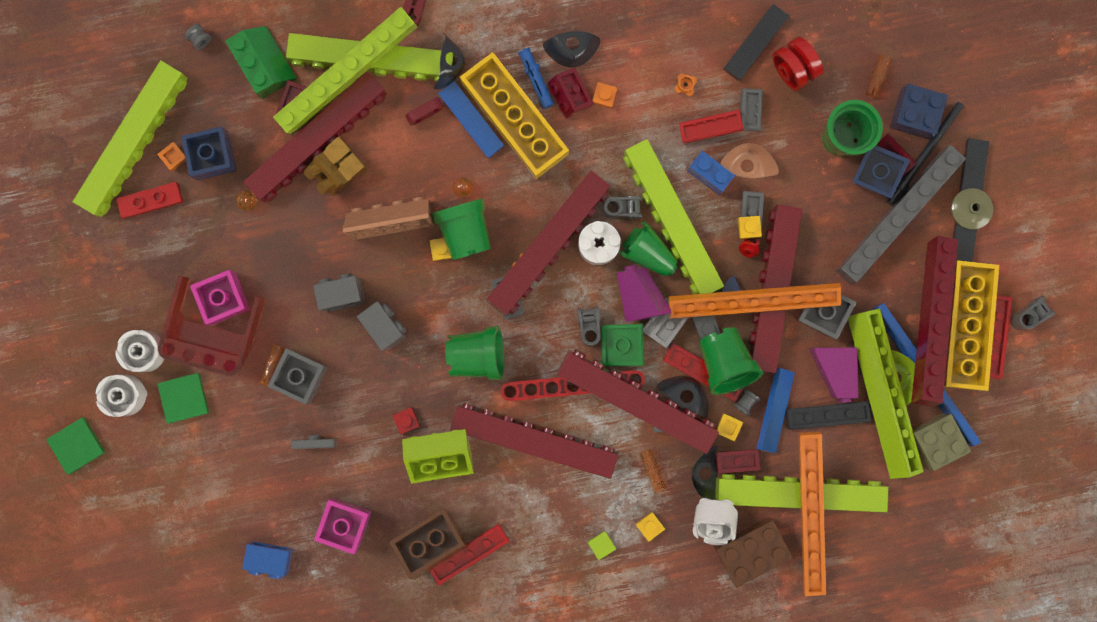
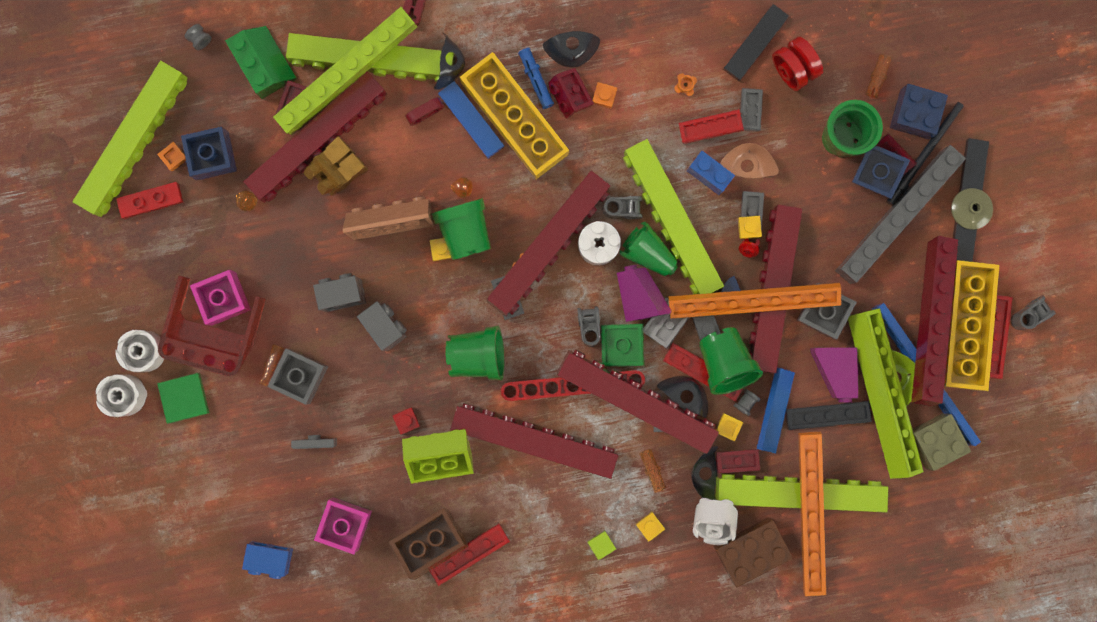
(75, 446): green tile -> none

